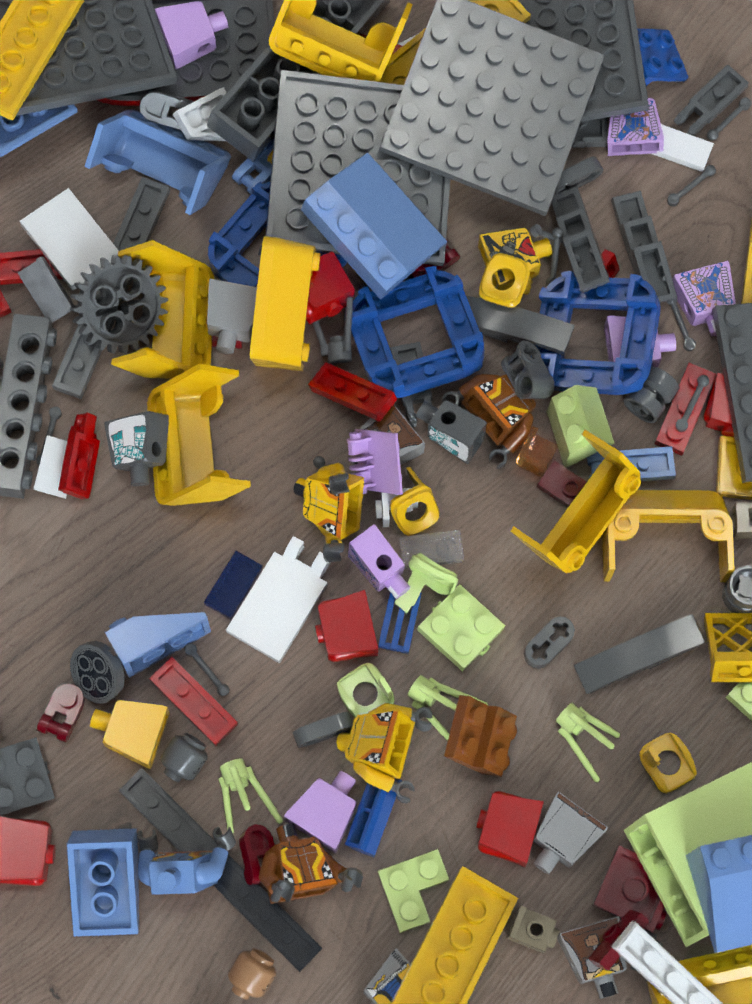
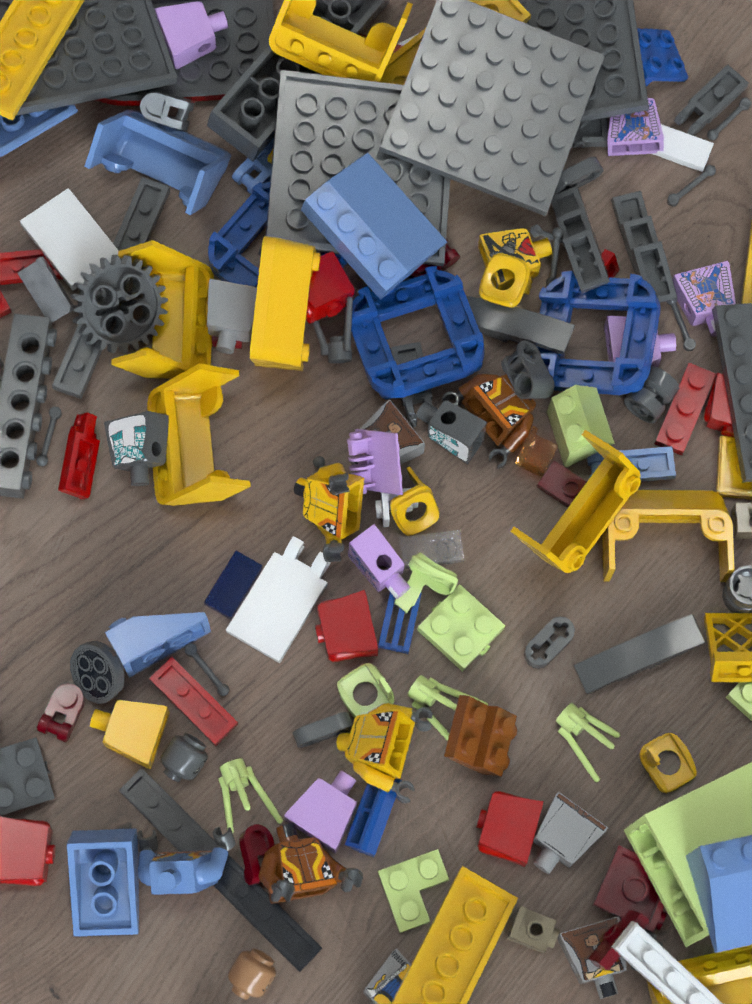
(51, 467): white sticker -> none
(195, 116): white wing -> none
(352, 391): red plate -> none
(682, 424): dark grey hinge -> none

